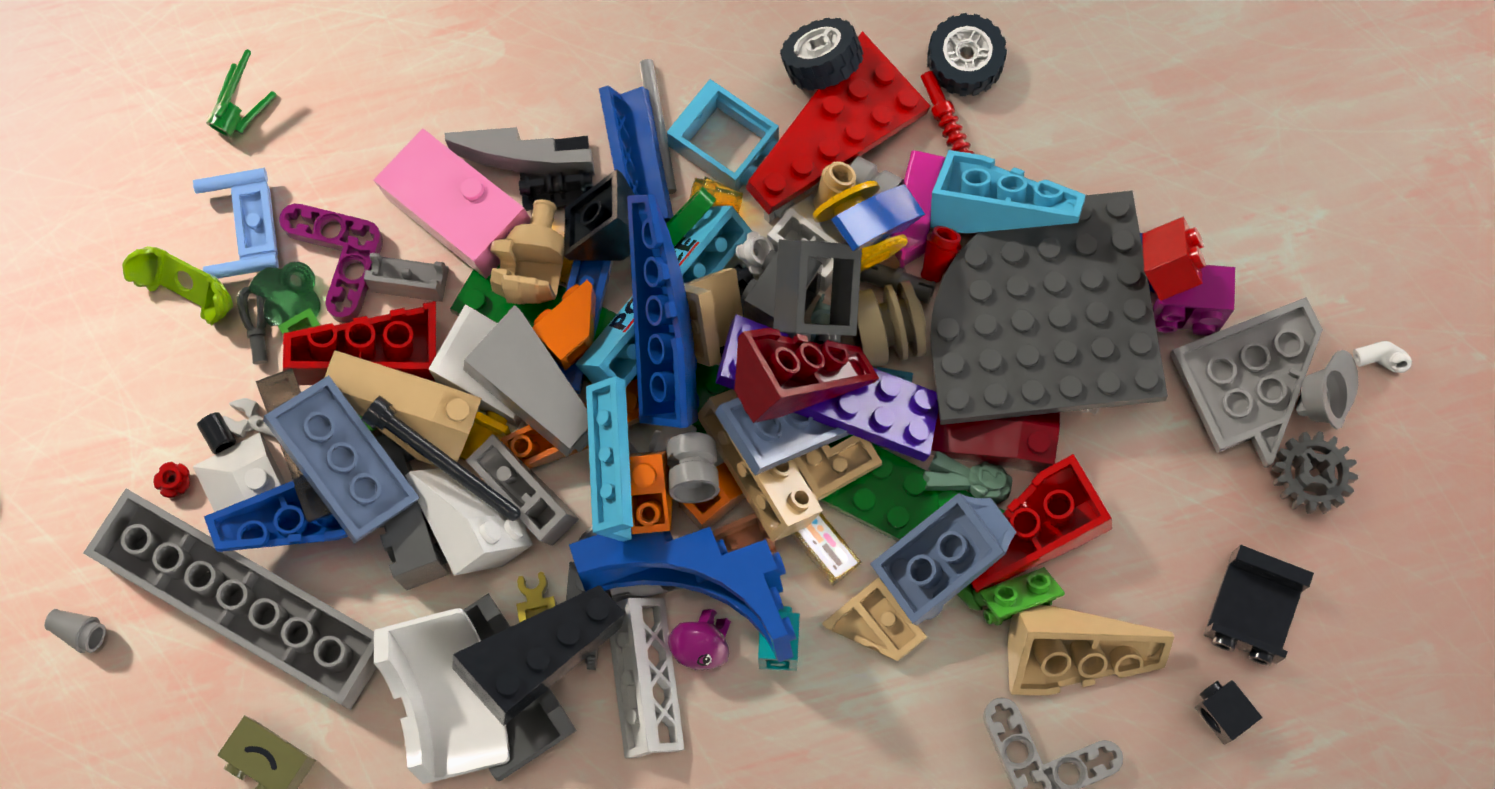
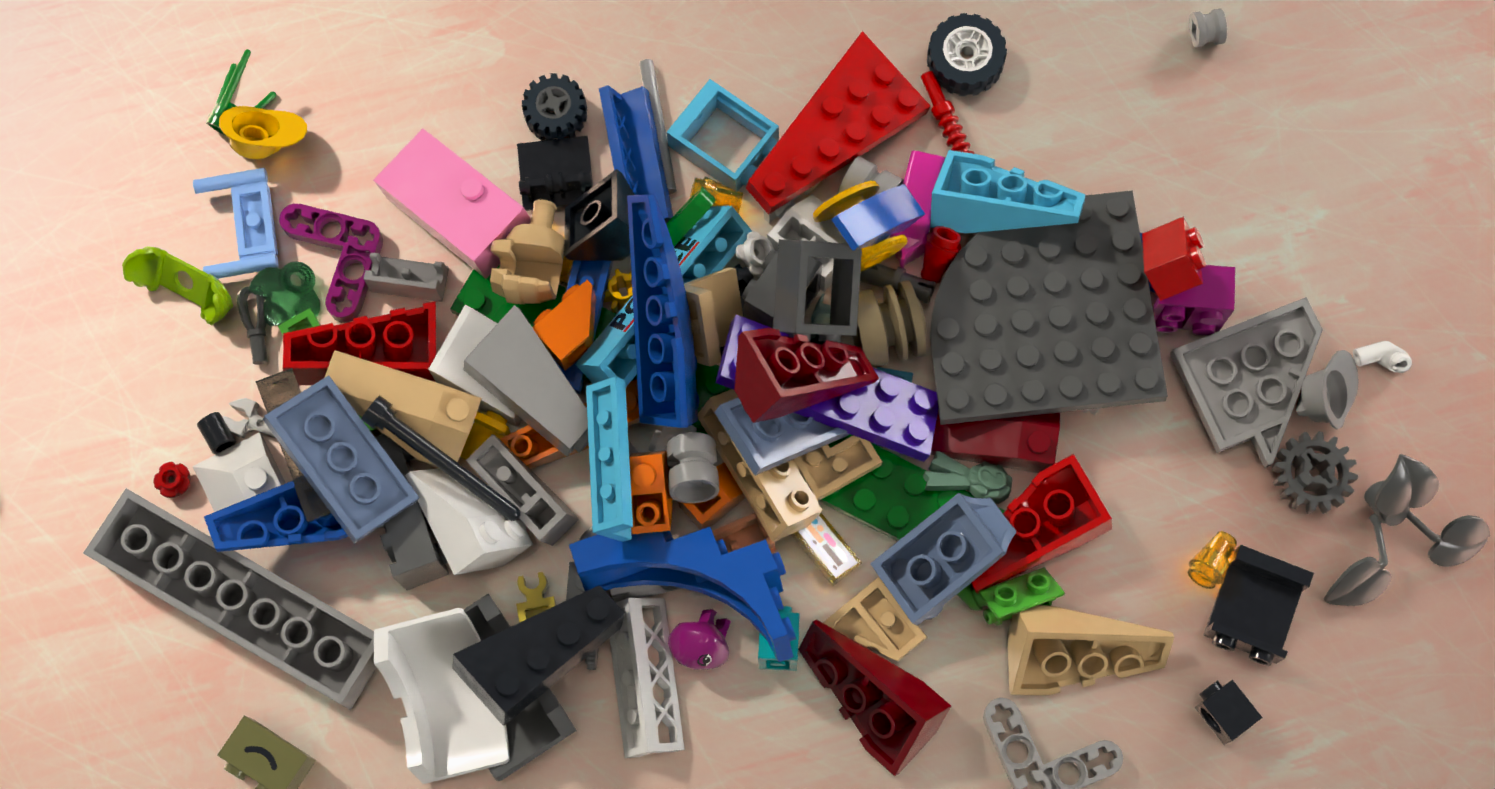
(76, 630): light grey cone -> none
(261, 132): none -> yellow piece
(506, 151): light grey slope -> none
(550, 96): none -> black wheel
(619, 281): none -> yellow gear
(821, 54): black wheel -> none
(834, 180): tan cone -> none
(884, 702): none -> dark red wedge
(1208, 28): none -> light grey wheel
(1212, 561): none -> clear yellow cone
(1407, 487): none -> dark grey plant

